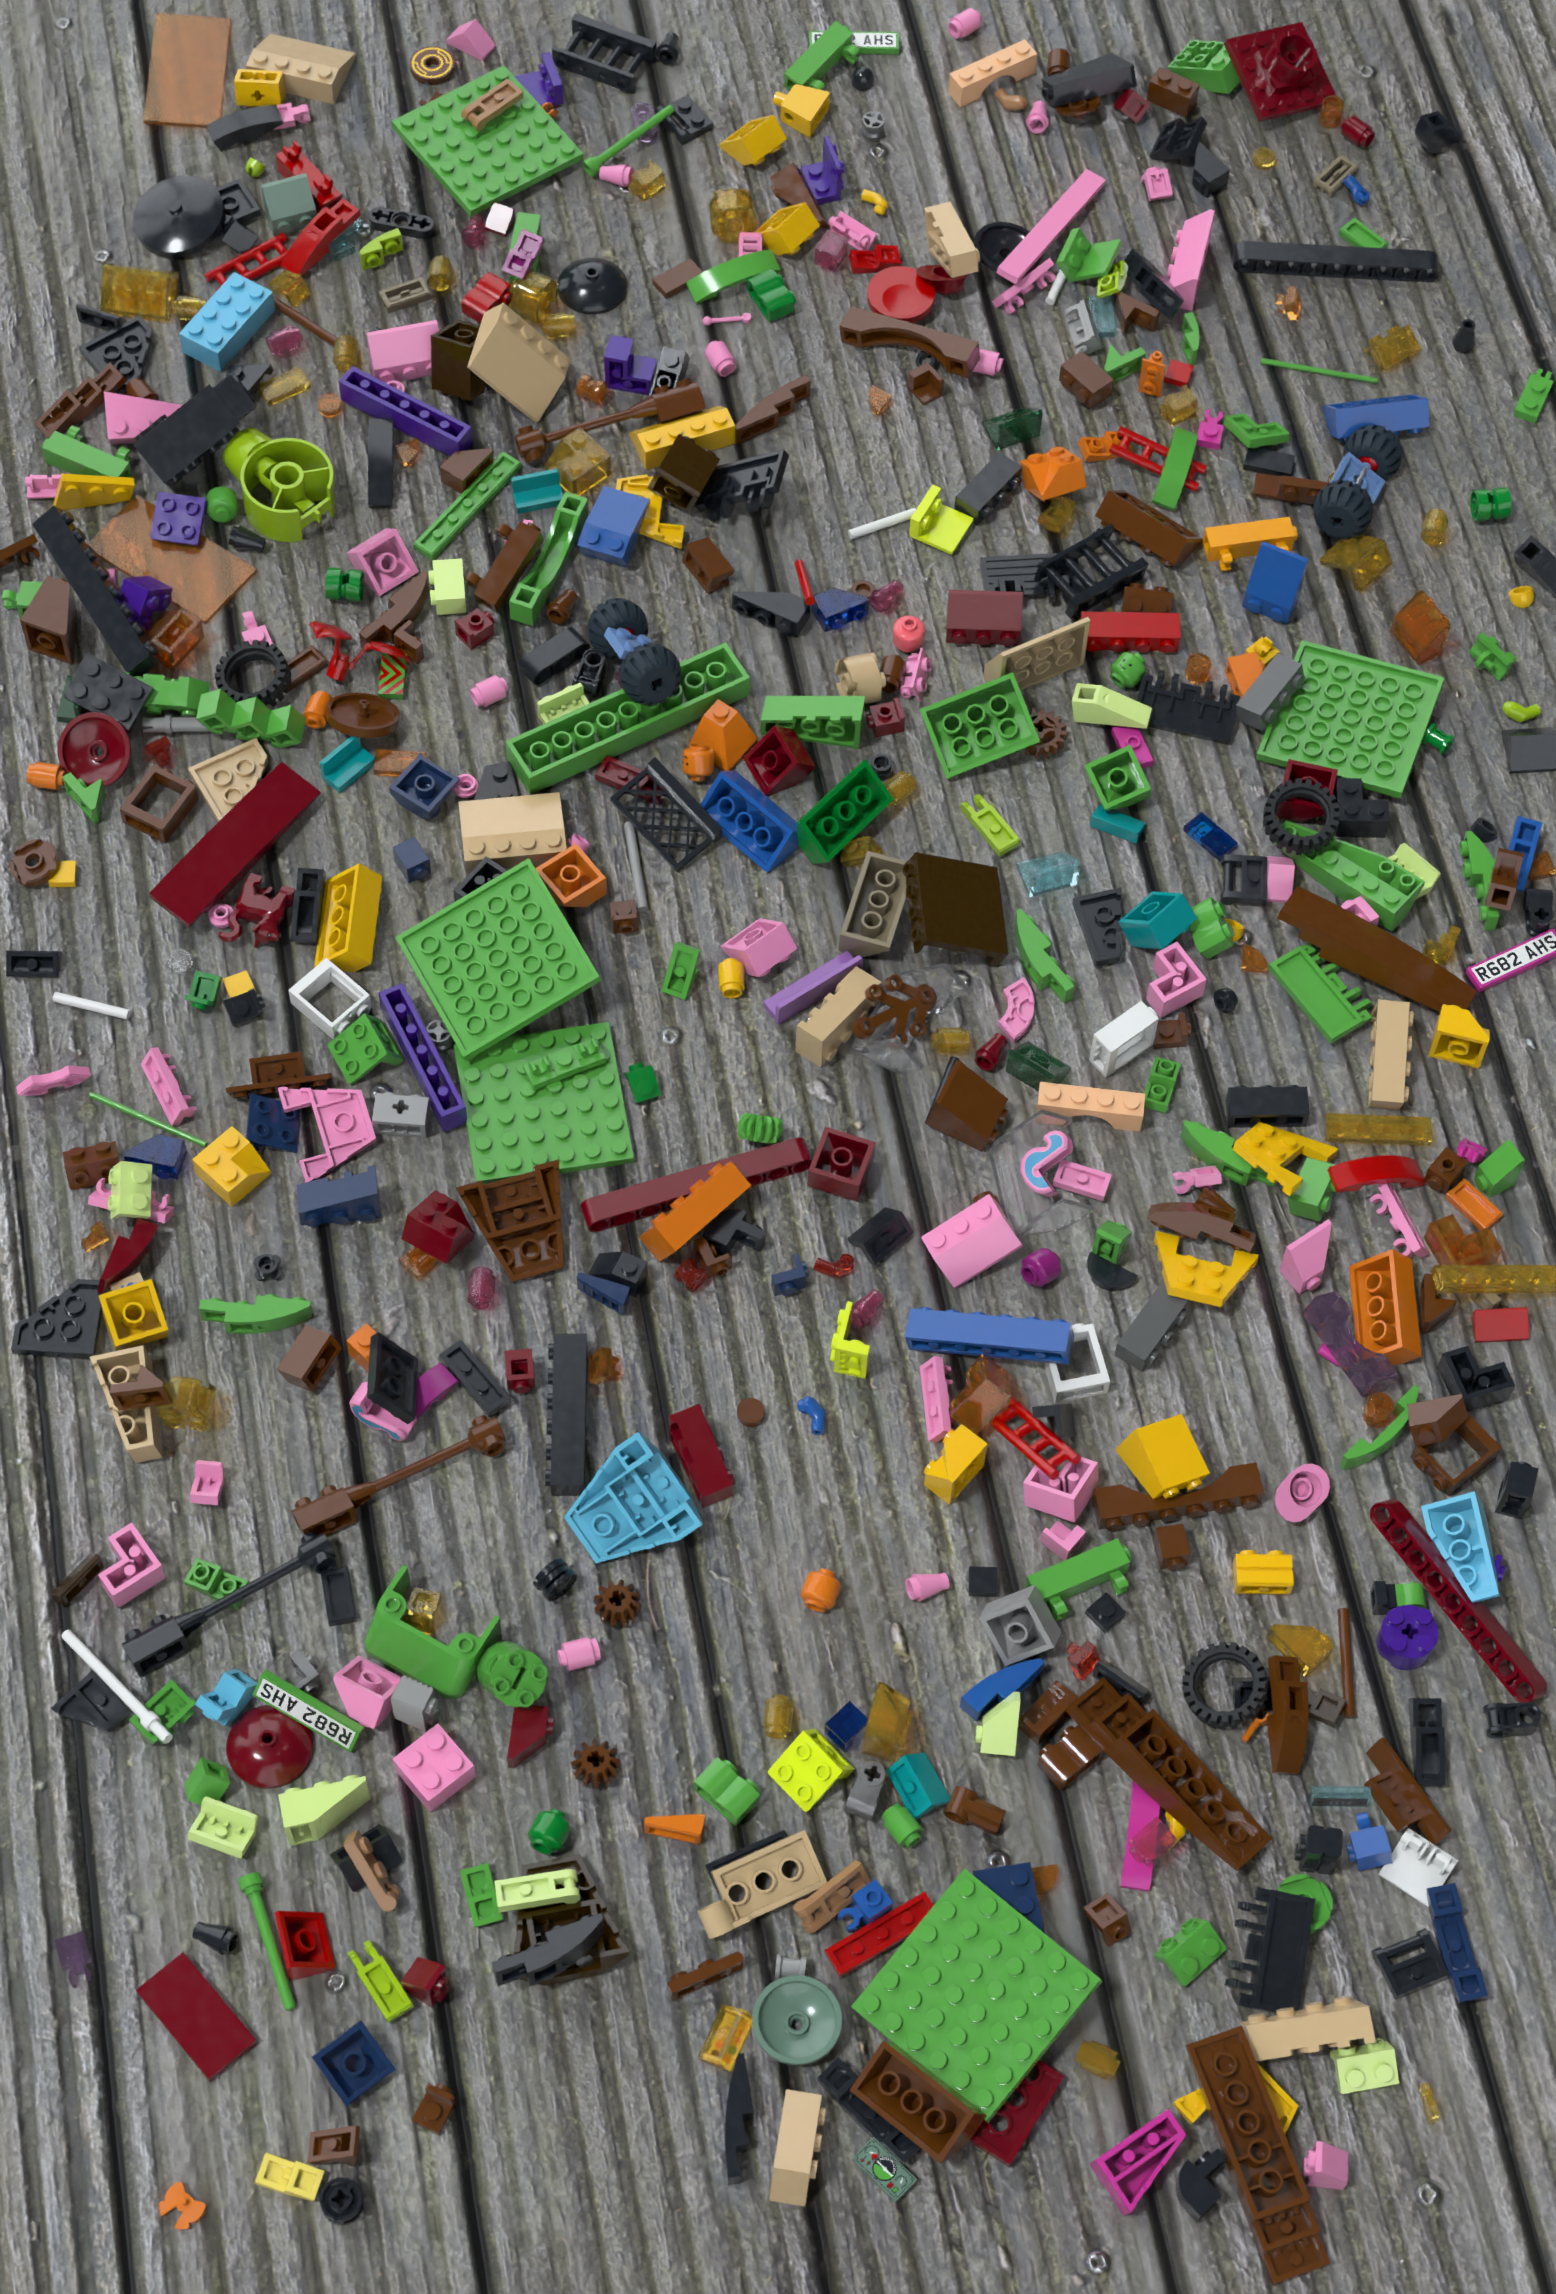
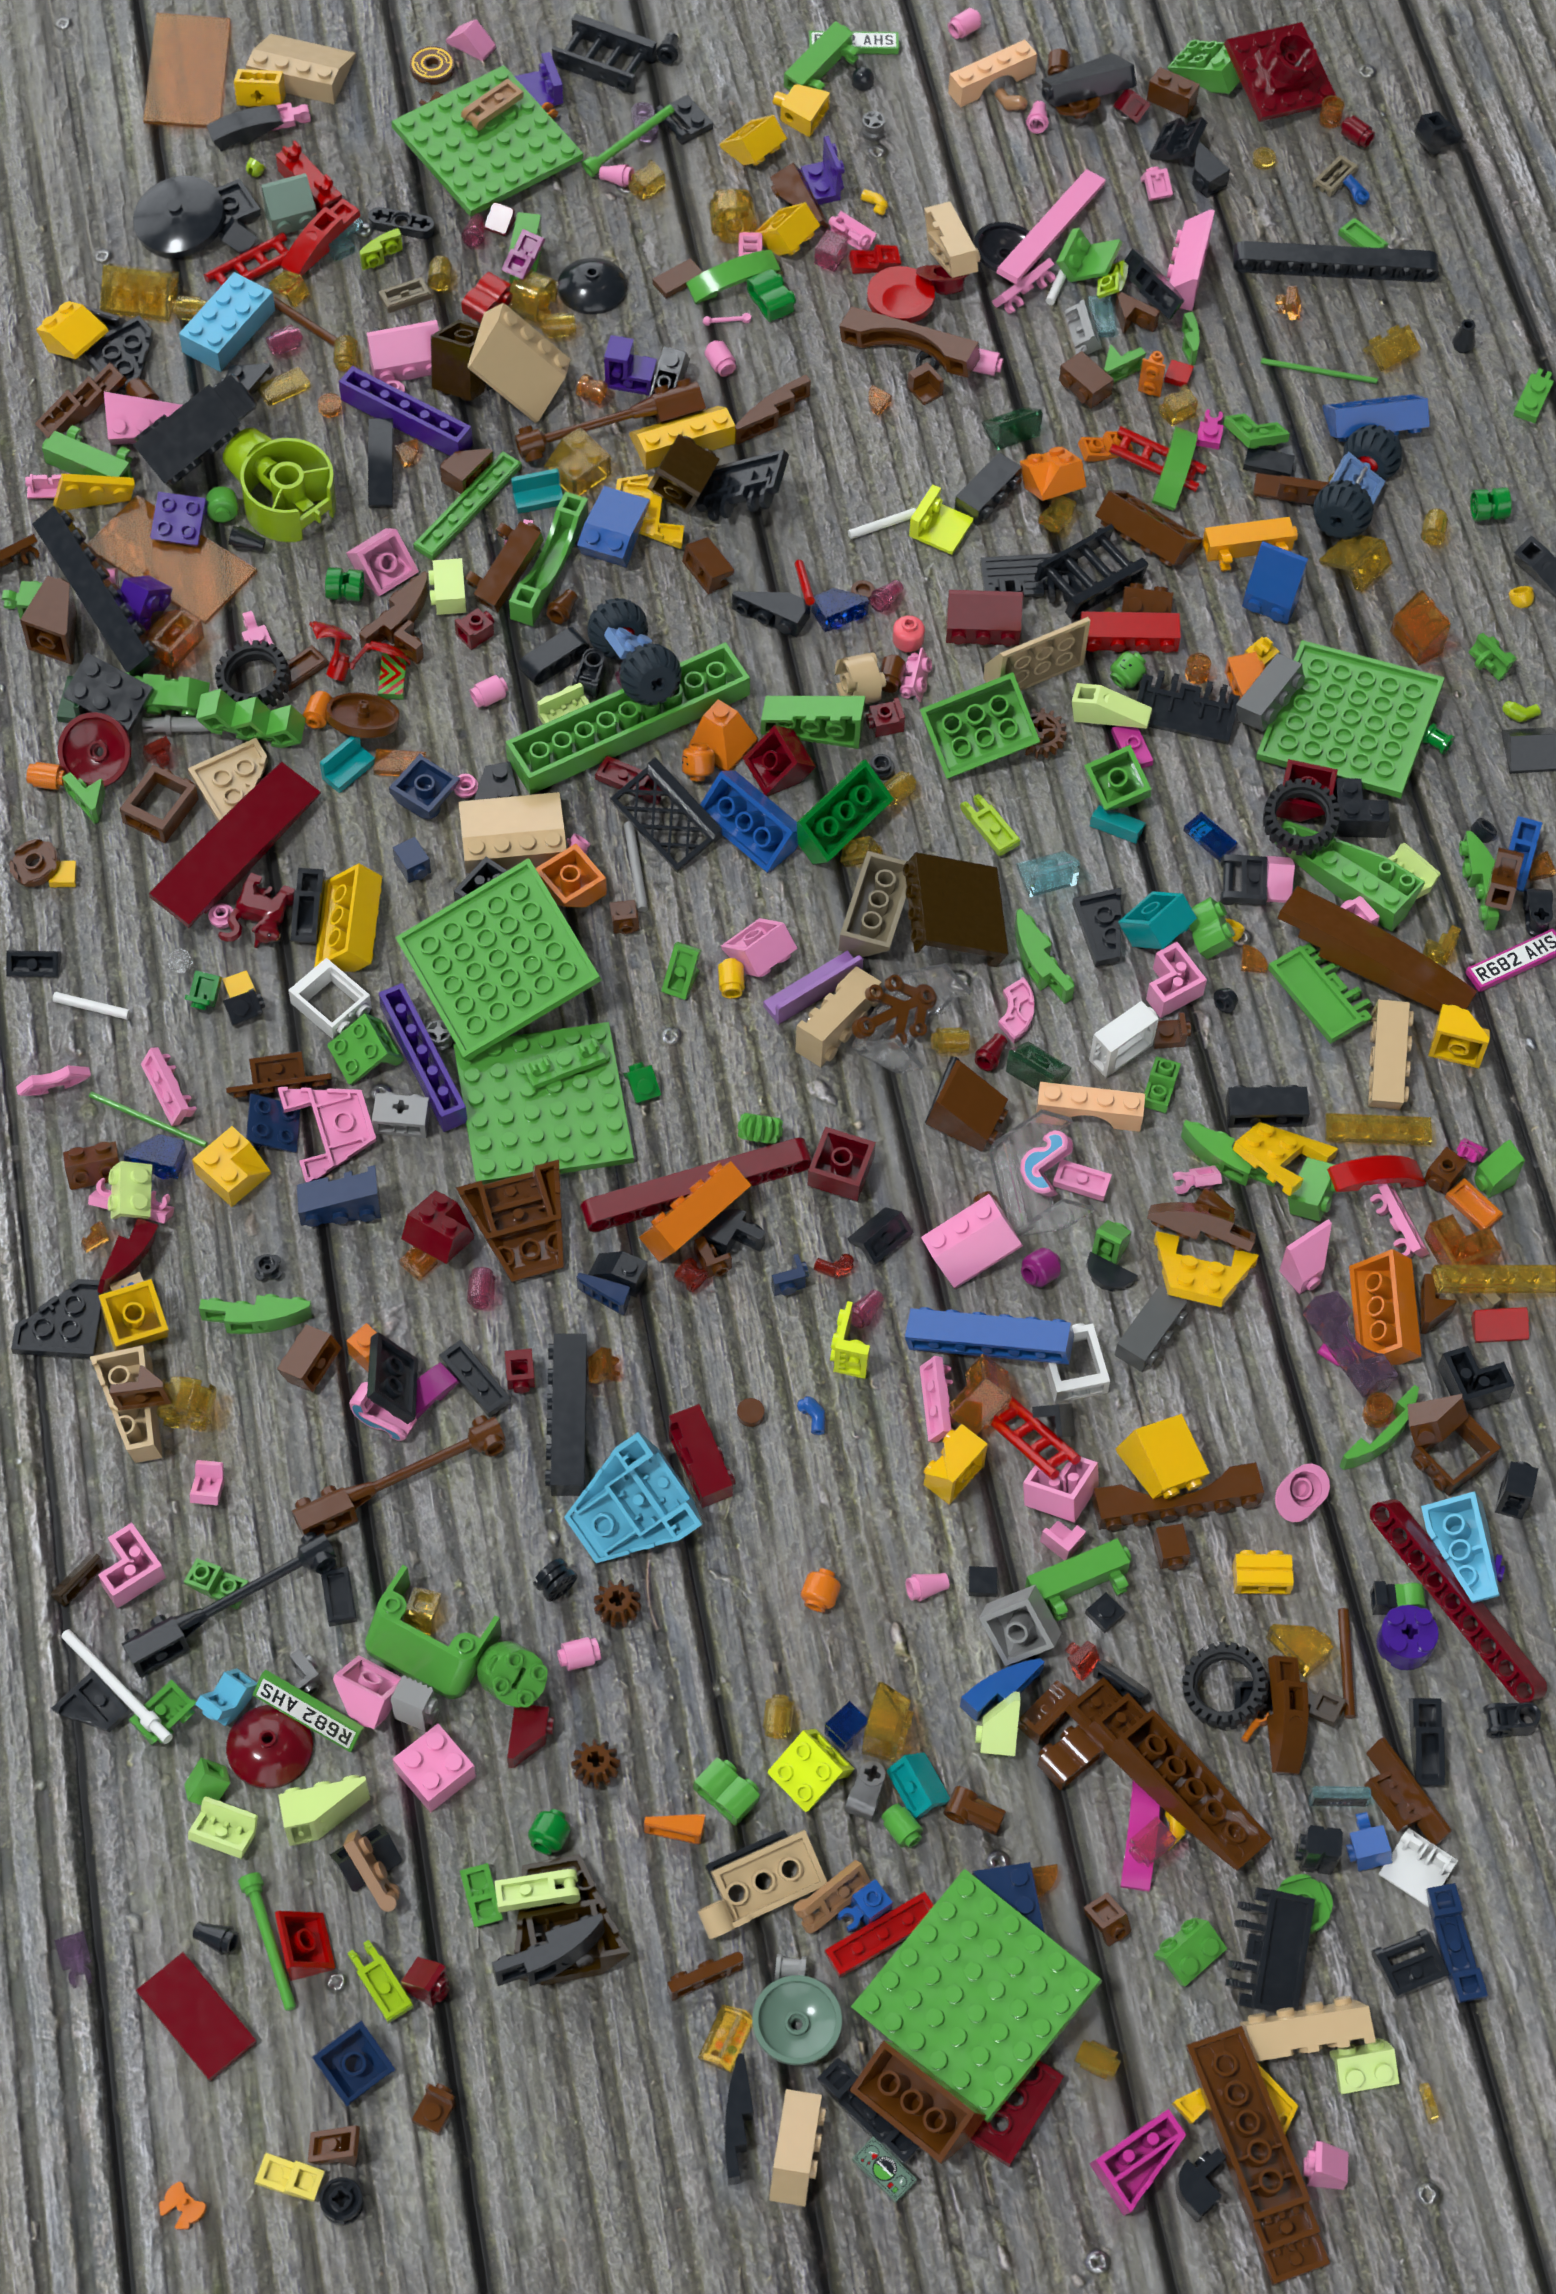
(71, 330): none -> yellow slope

